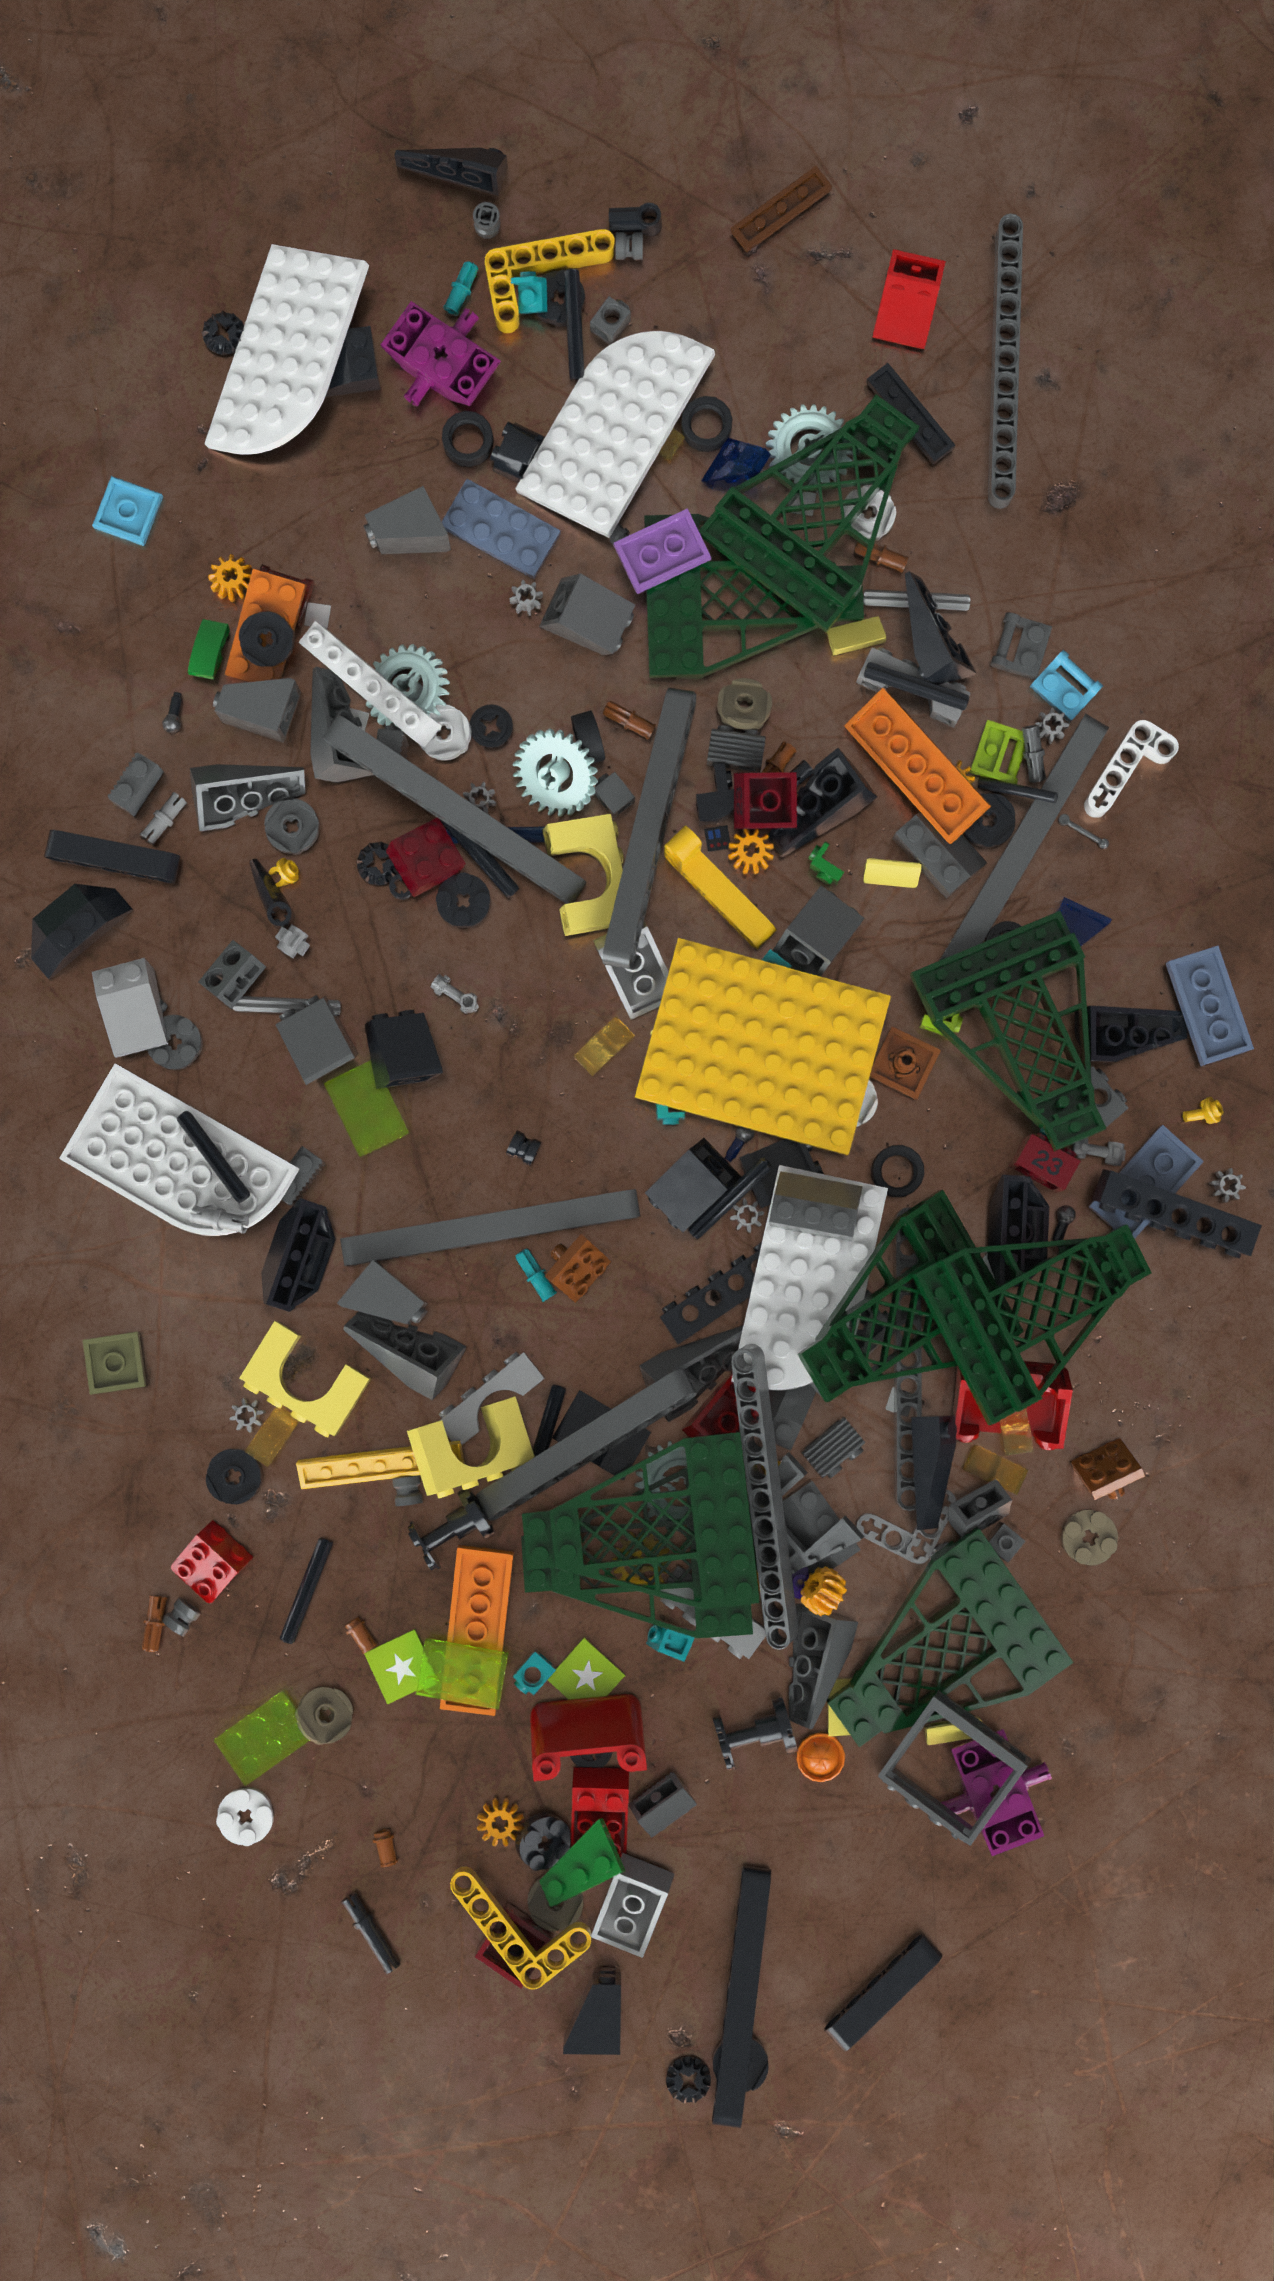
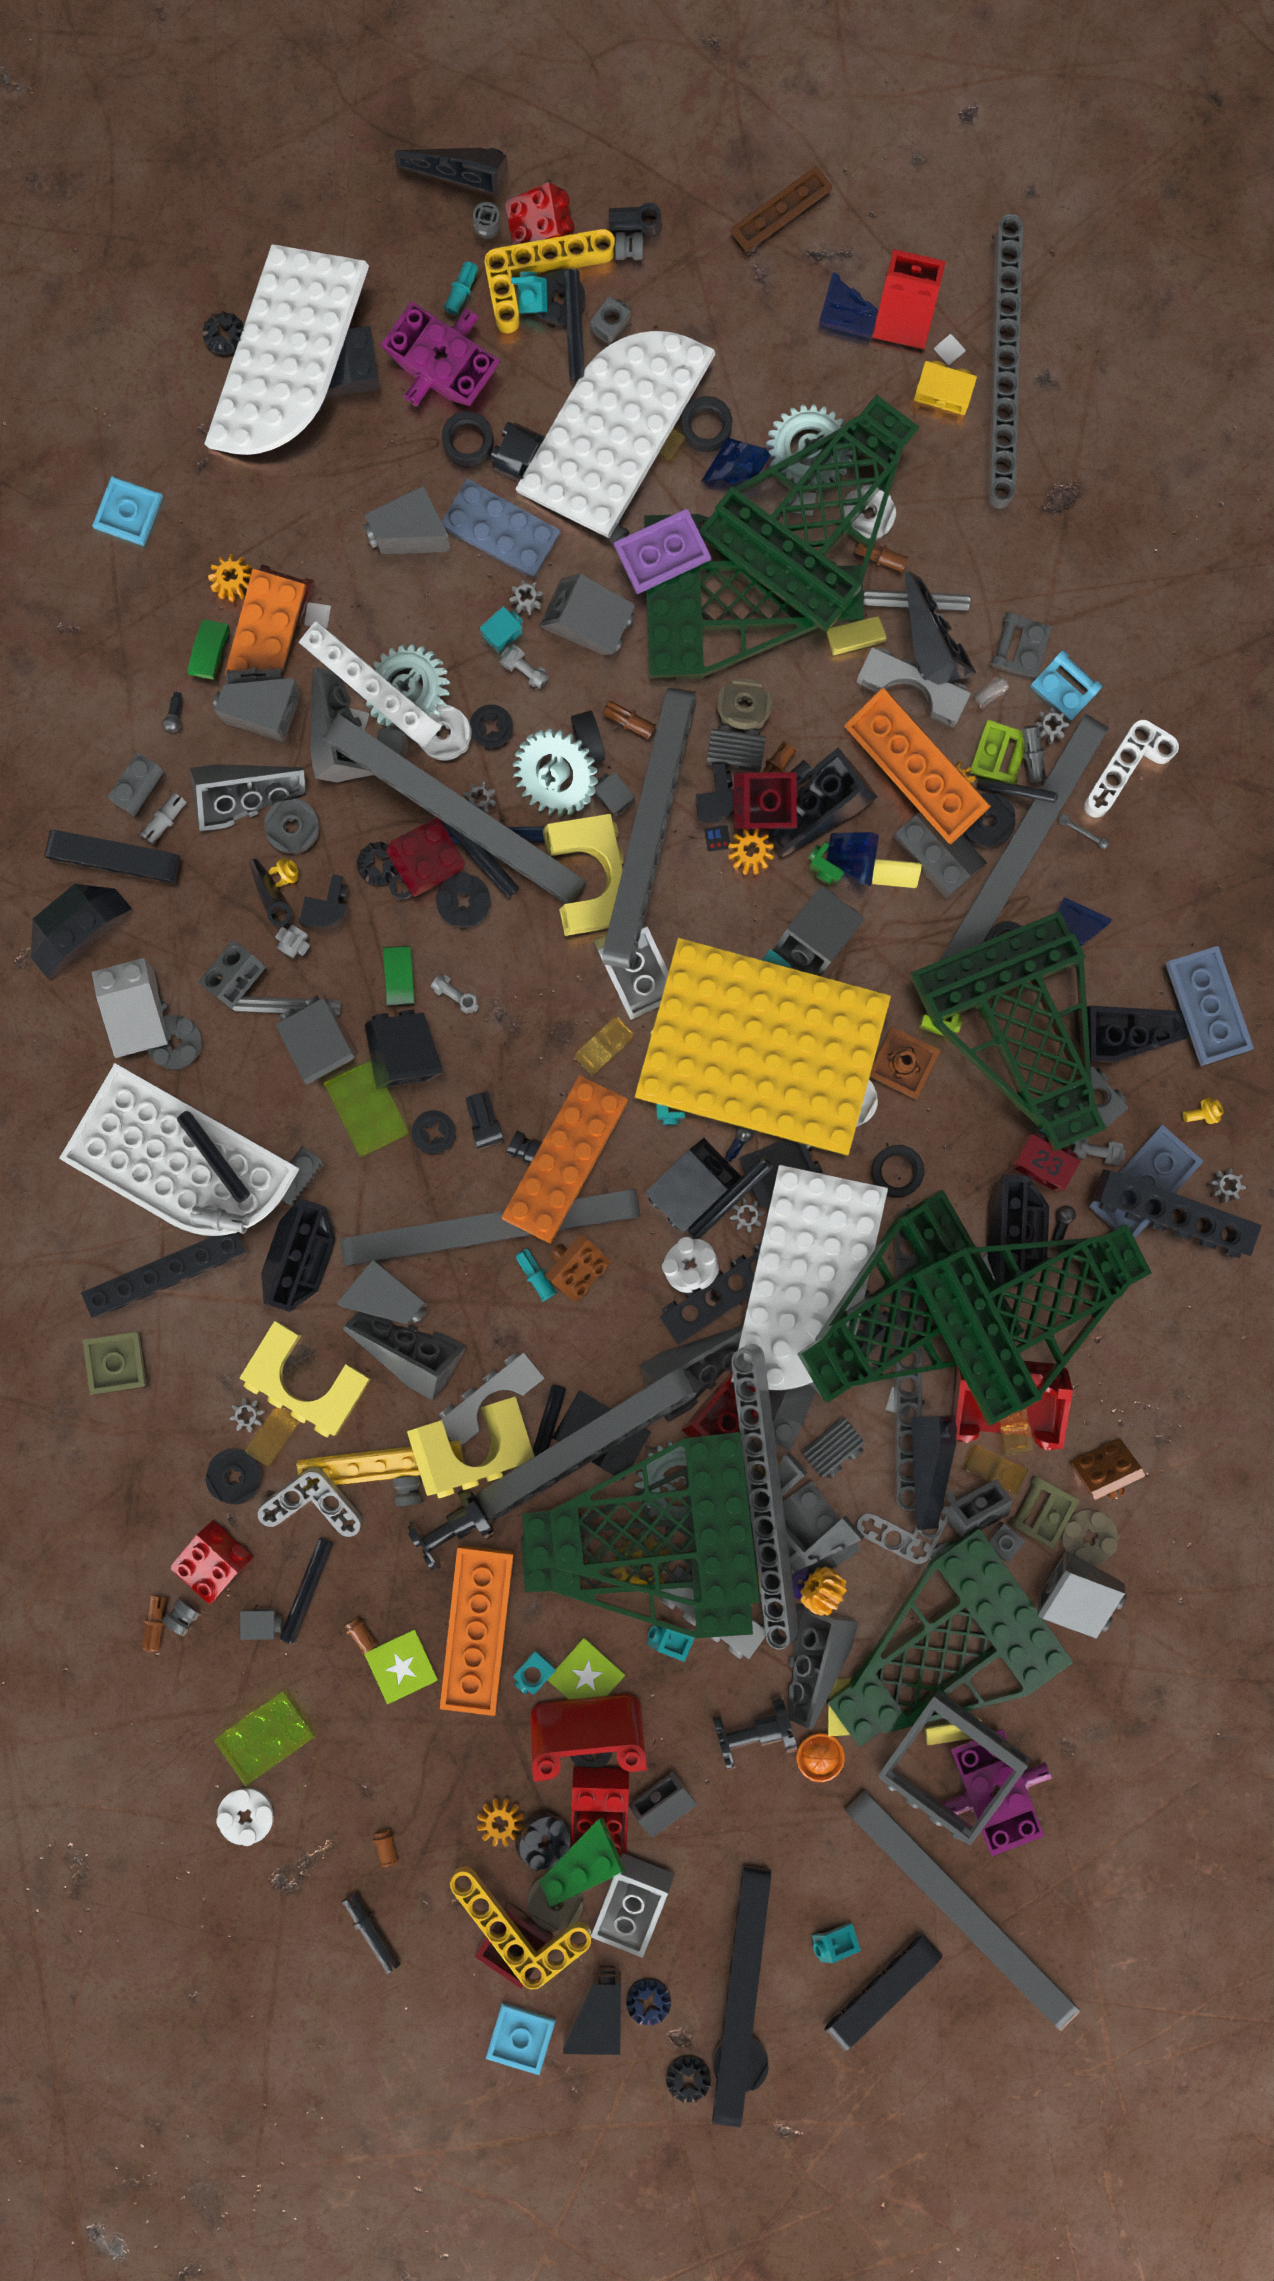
(164, 1273): none -> black brick
(253, 674): none -> dark grey pin
(259, 1624): none -> dark grey brick
(281, 634): black plate -> none
(316, 1494): none -> light grey beam
(326, 914): none -> black brick
(340, 1718): dark tan plate -> none
(398, 975): none -> green slope
(421, 1137): none -> black gear
(462, 1673): clear neon green plate -> none
(485, 1125): none -> black piece
(502, 629): none -> teal brick
(513, 657): none -> light grey bar
(520, 2038): none -> medium azure tile
(539, 214): none -> red bracket
(565, 1159): none -> orange plate
(643, 1990): none -> dark blue gear
(685, 855): yellow beam -> none
(693, 1278): none -> white plate
(815, 1206): dark grey slope -> none
(836, 1944): none -> teal bracket
(847, 310): none -> clear blue wing
(854, 854): none -> clear blue wing
(893, 390): black plate -> none
(916, 686): black axle -> none
(945, 387): none -> yellow brick
(949, 349): none -> white sticker
(962, 1910): none -> dark grey beam
(991, 691): none -> clear pin
(1052, 1517): none -> olive plate
(1080, 1596): none -> slope

